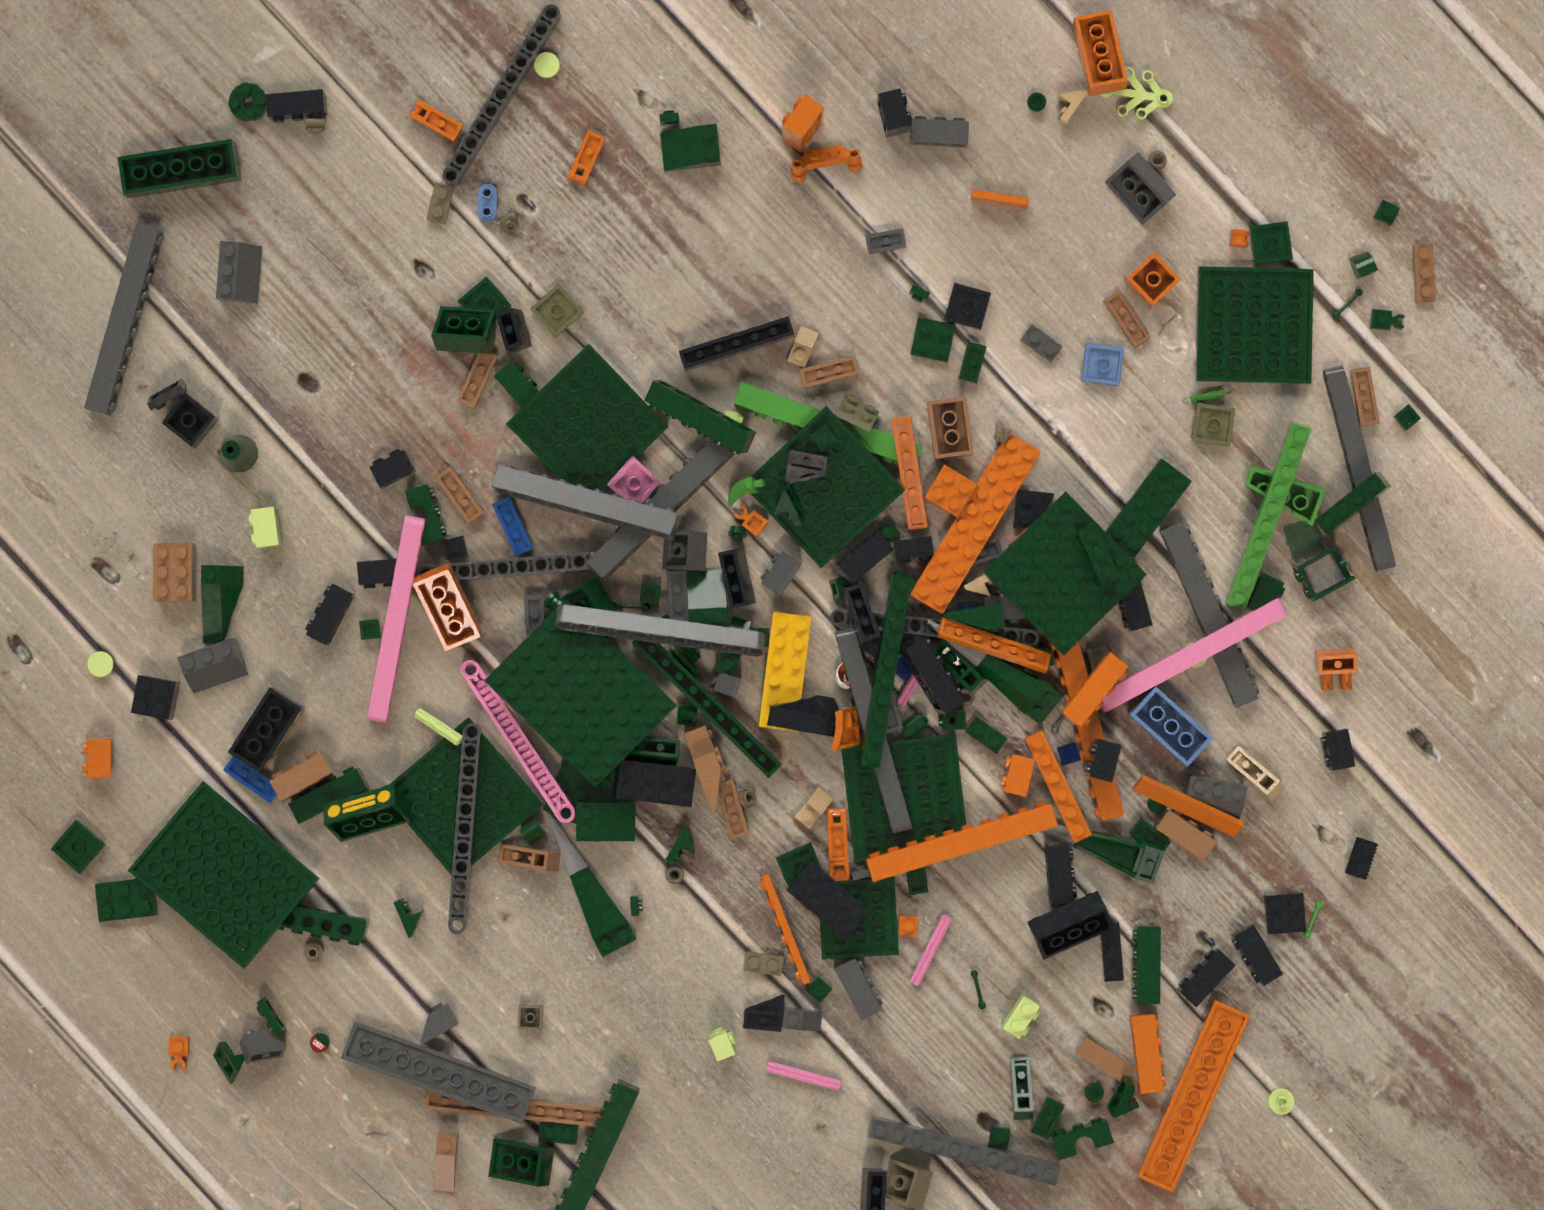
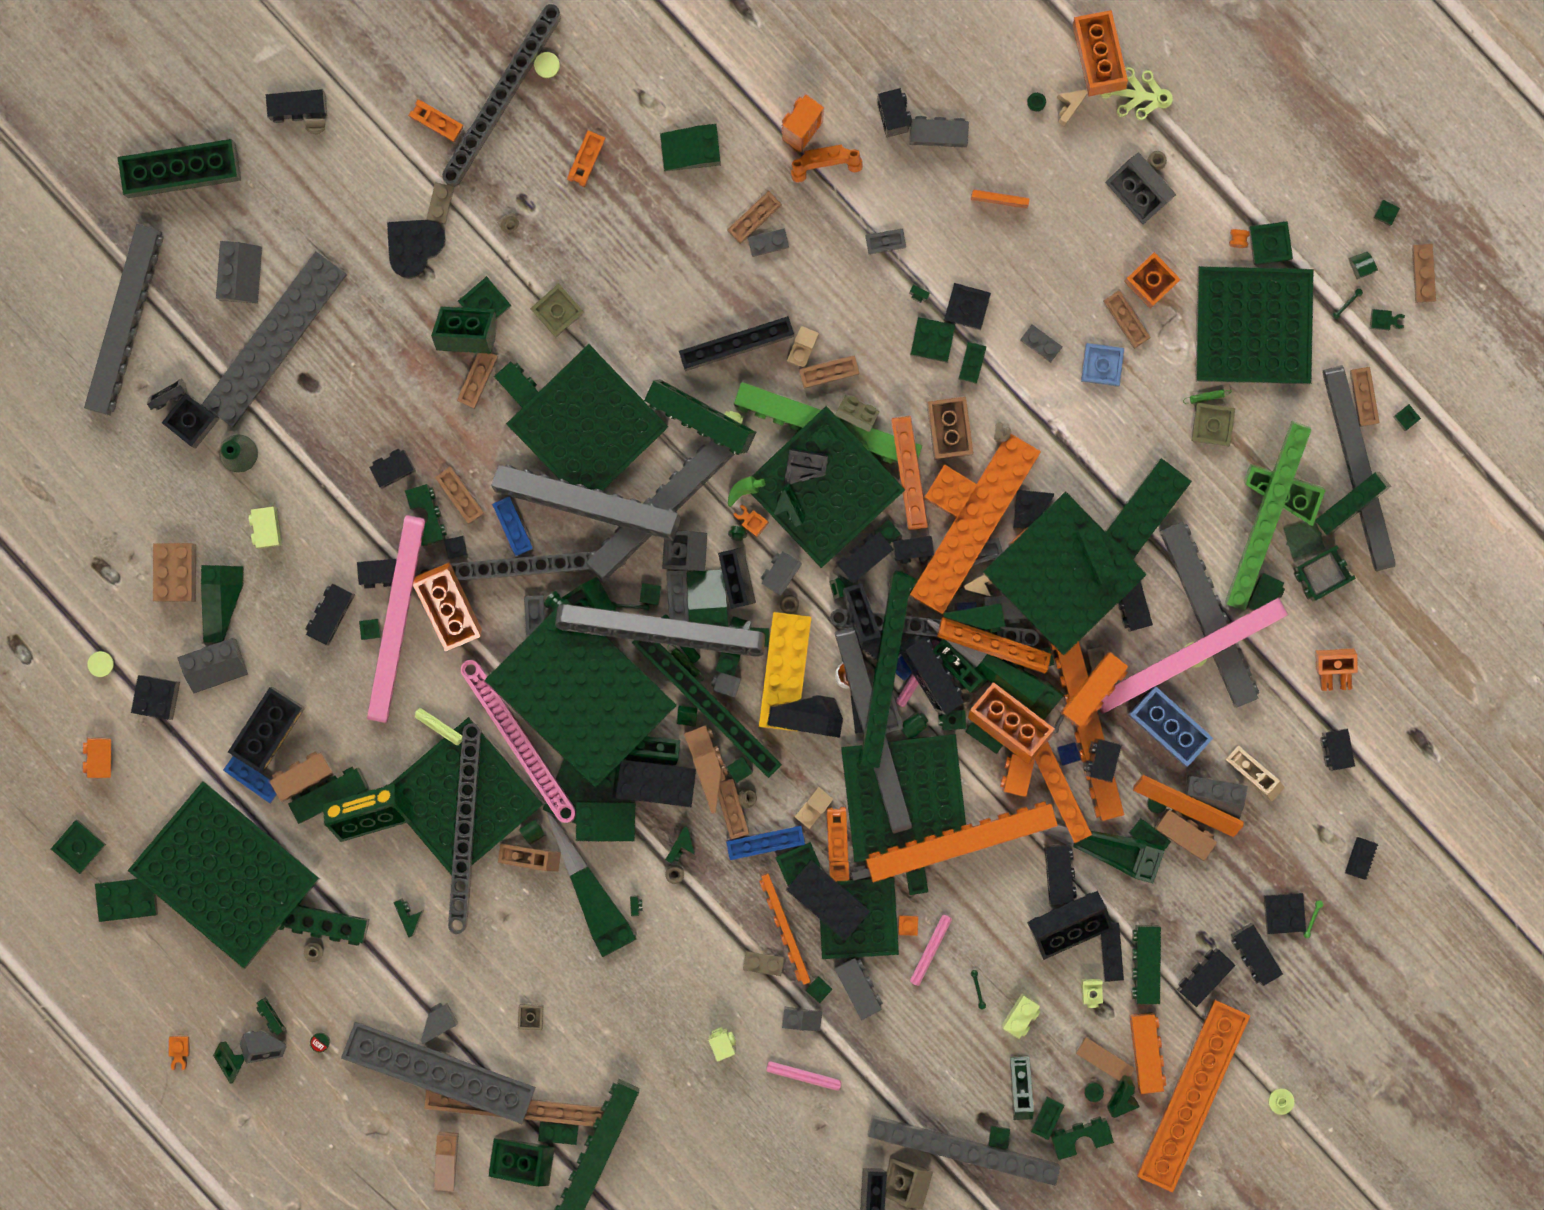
(237, 103): dark green plate -> none
(274, 339): none -> dark grey plate
(412, 245): none -> black plate
(487, 202): medium blue plate -> none
(513, 330): black brick -> none
(634, 481): bright pink plate -> none
(669, 117): dark green plate -> none
(739, 769): none -> dark green brick
(754, 217): none -> medium nougat tile
(765, 842): none -> blue plate
(765, 1015): black wing -> none
(768, 242): none -> dark grey plate
(789, 598): none -> dark tan plate
(847, 729): orange plate -> none
(1011, 723): none -> orange brick
(1092, 985): none -> yellowish green brick

